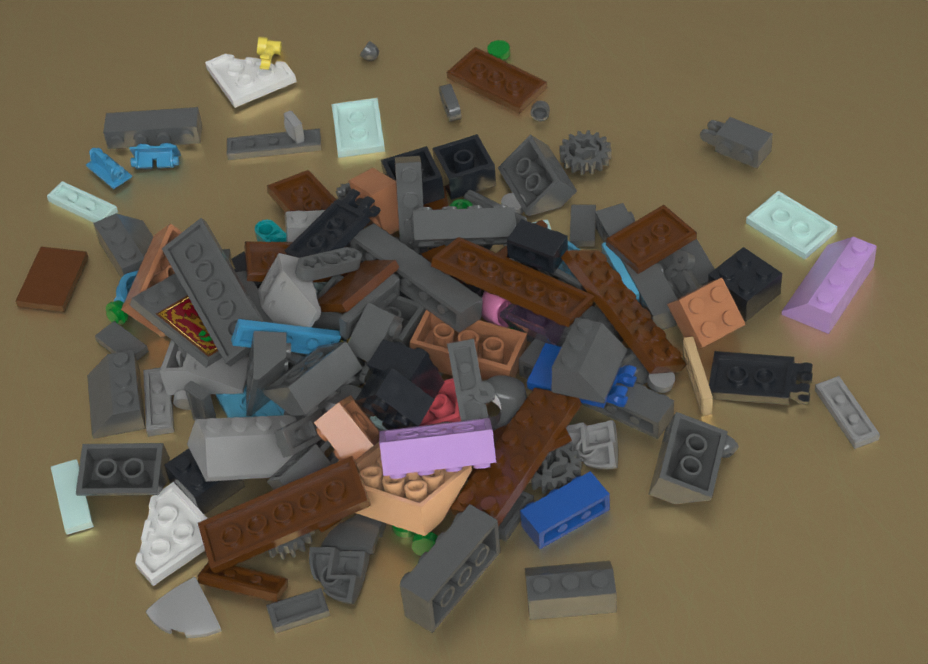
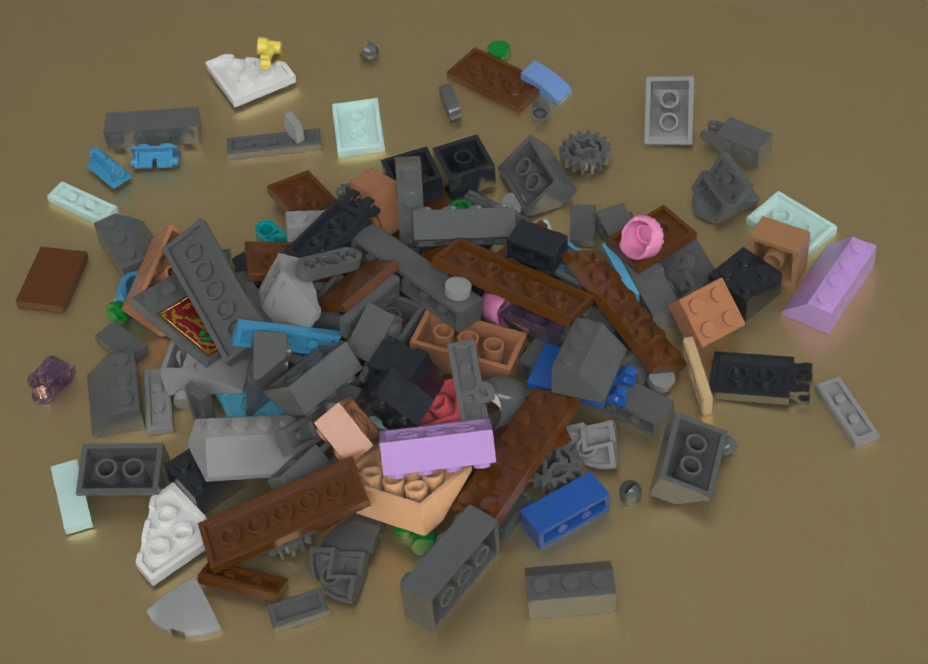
(50, 376): none -> piece
(457, 288): none -> light grey tile
(549, 83): none -> medium blue slope
(633, 495): none -> dark grey hinge
(641, 237): none -> bright pink hair
(669, 111): none -> light grey slope
(722, 191): none -> dark grey piece
(781, 247): none -> medium nougat brick

